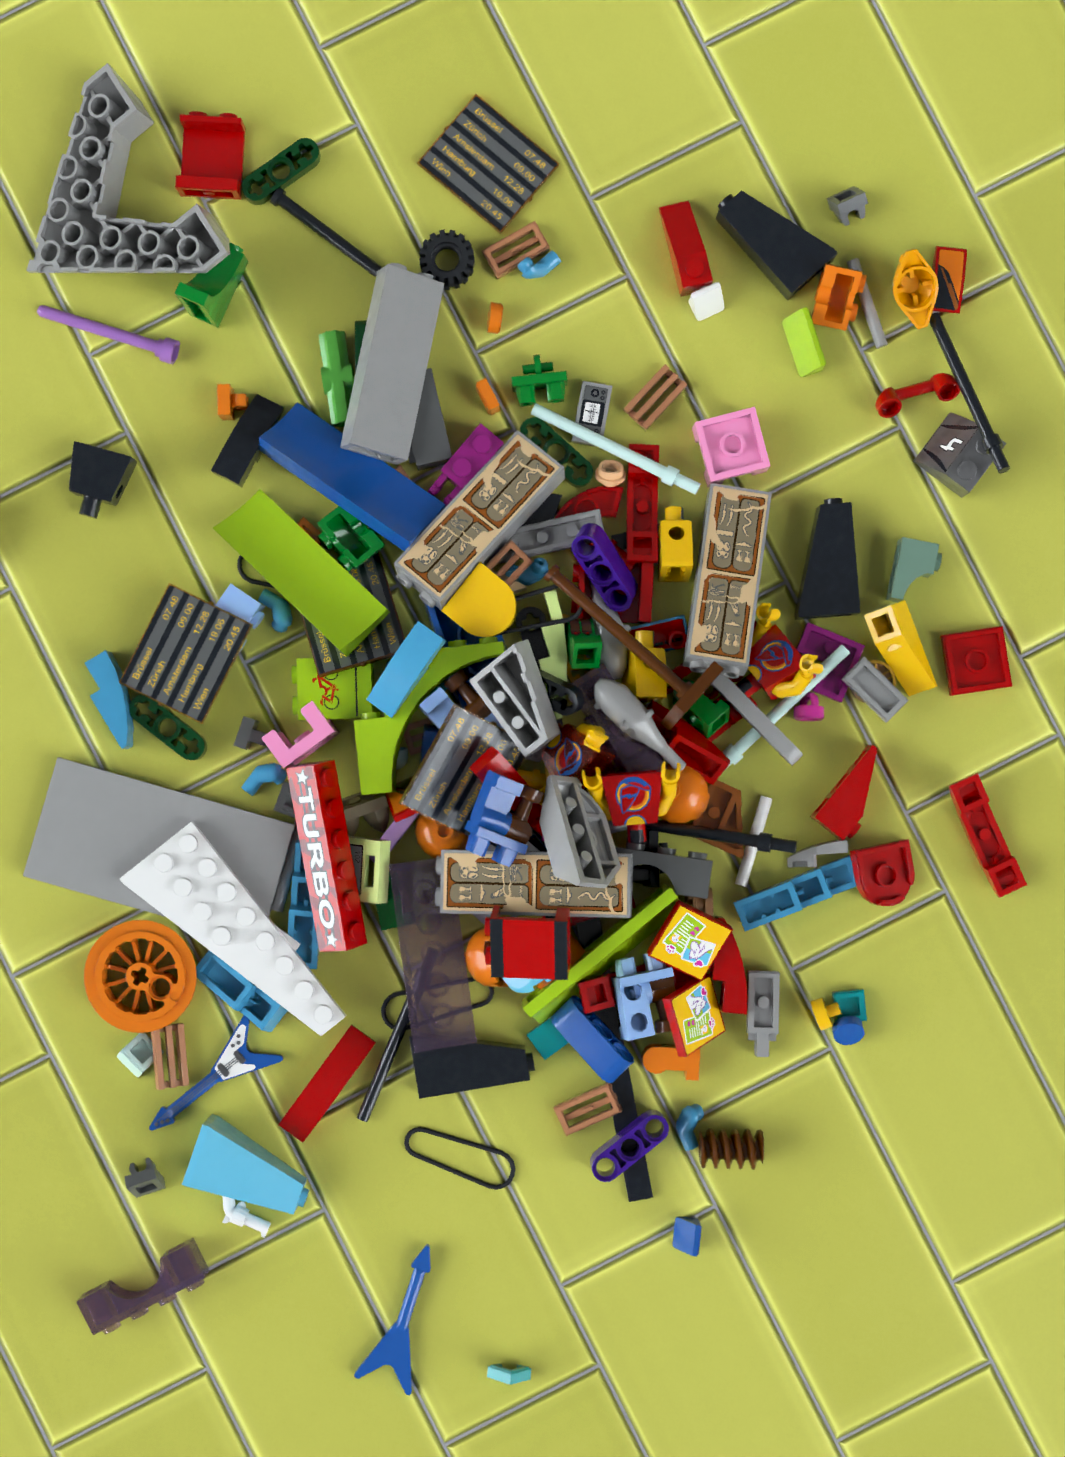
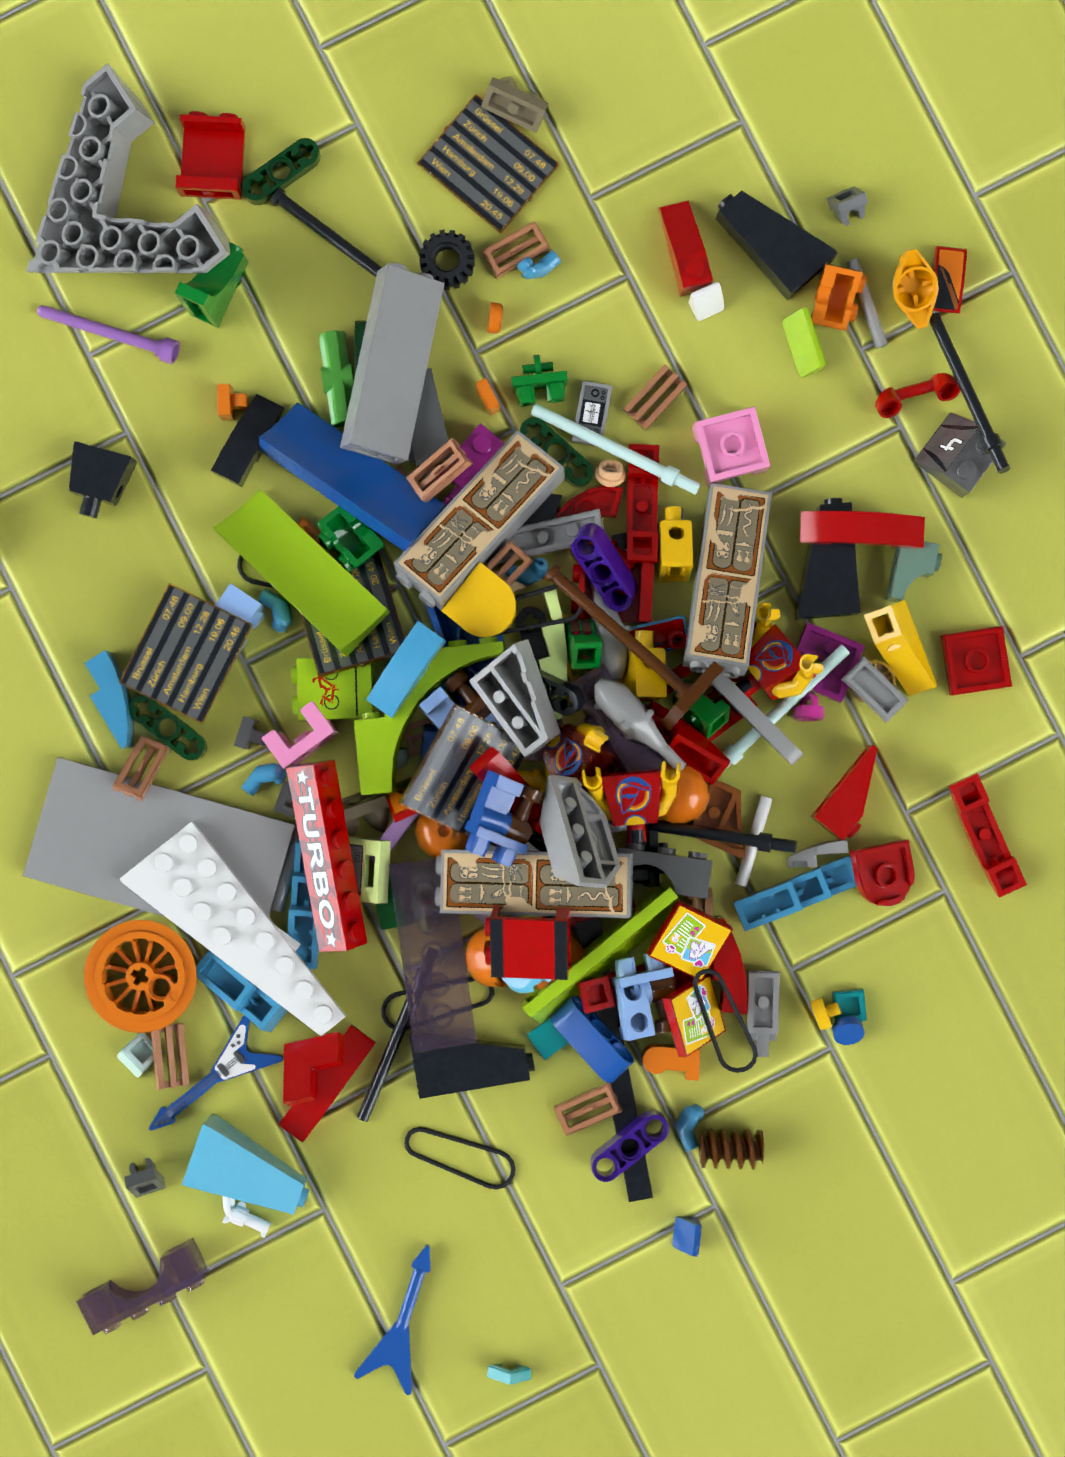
(146, 783): none -> nougat tile
(302, 1062): none -> red tile
(459, 457): none -> nougat tile
(513, 104): none -> dark tan tile
(709, 1026): none -> black piece
(862, 528): none -> red slope

